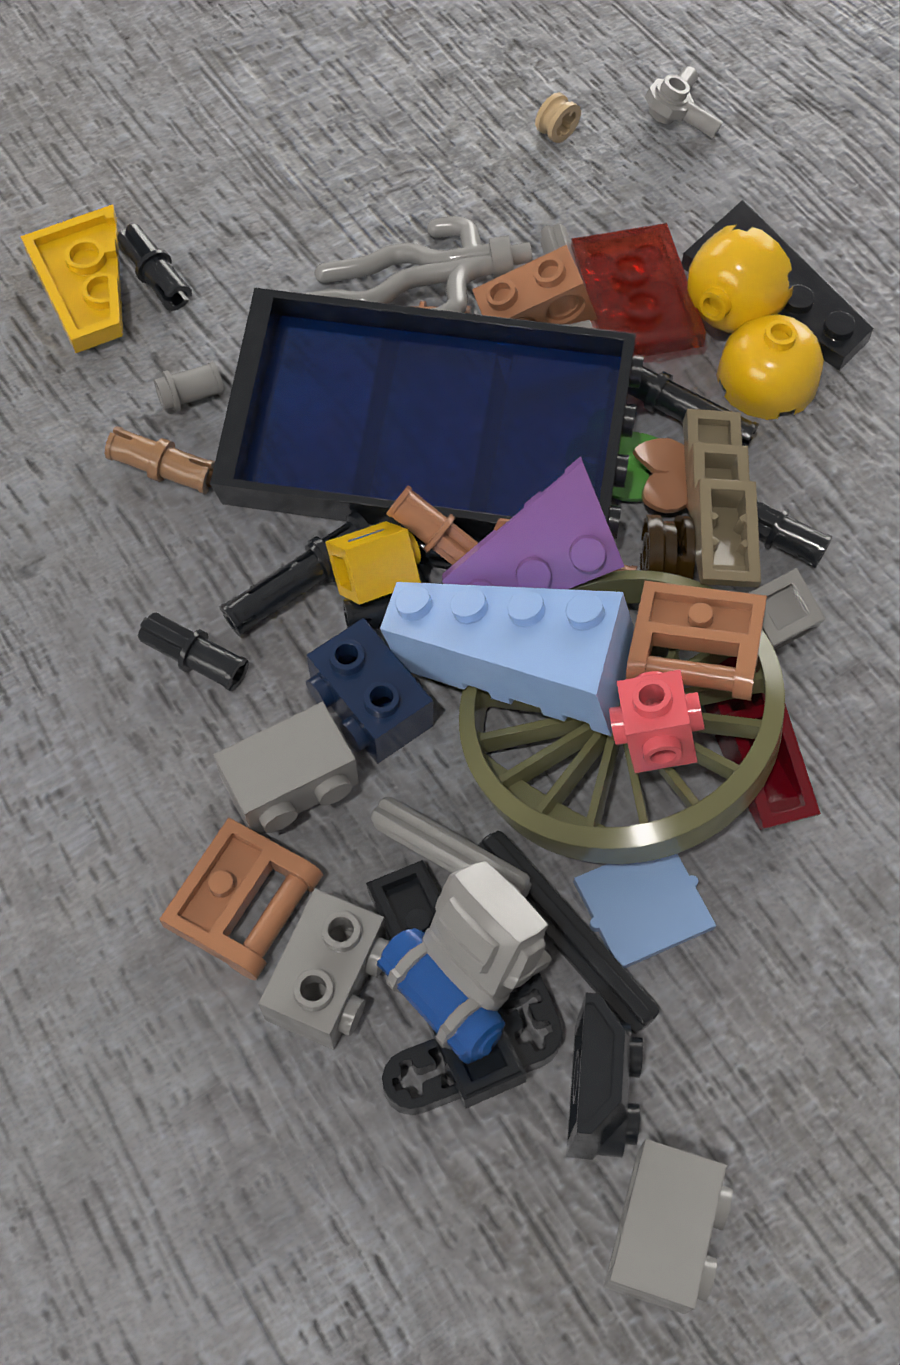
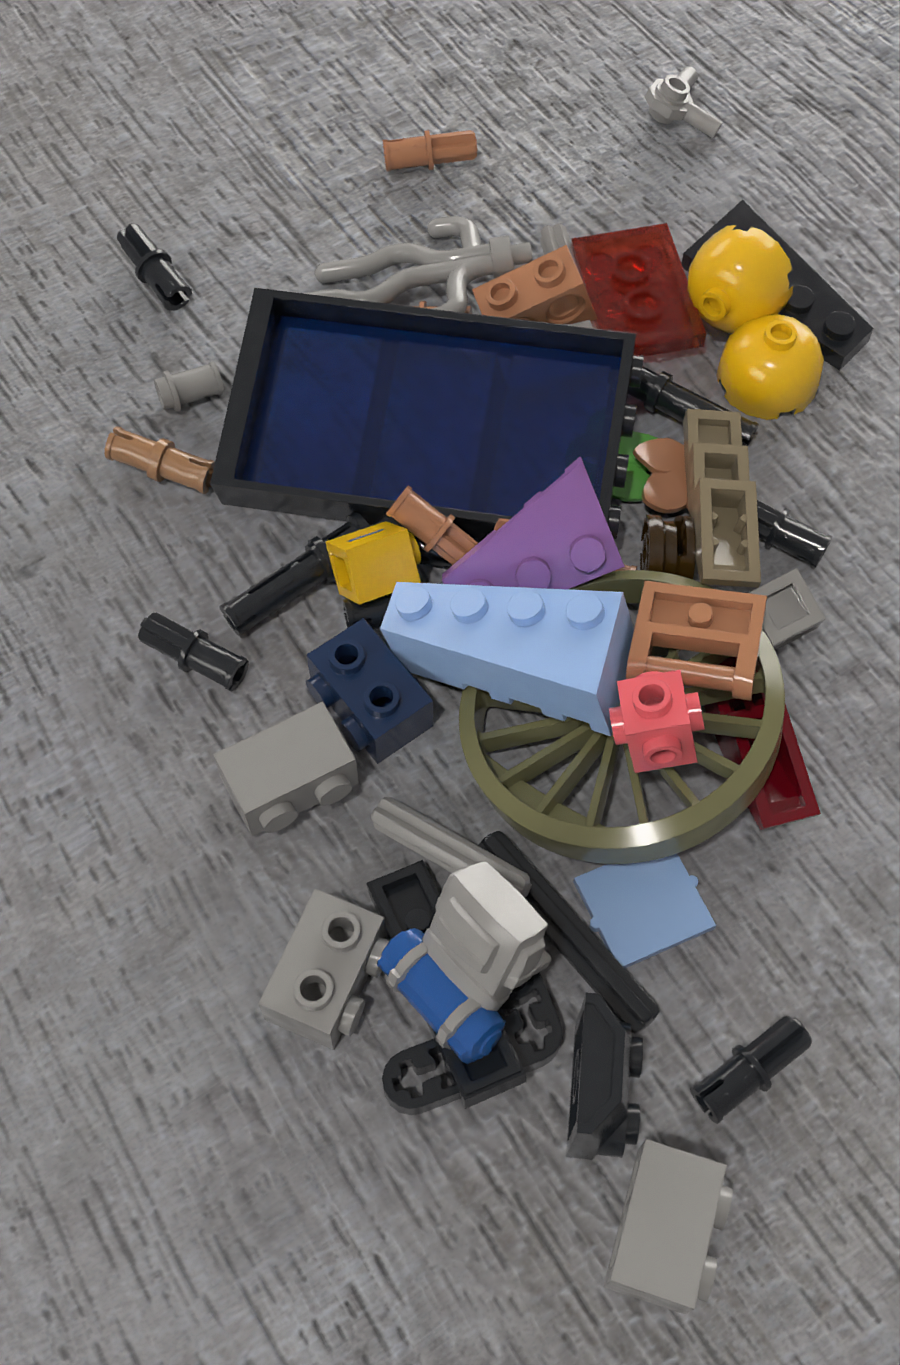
(81, 275): yellow wing -> none
(223, 888): nougat plate -> none
(429, 149): none -> nougat axle
(558, 117): tan bush -> none
(751, 1068): none -> black axle

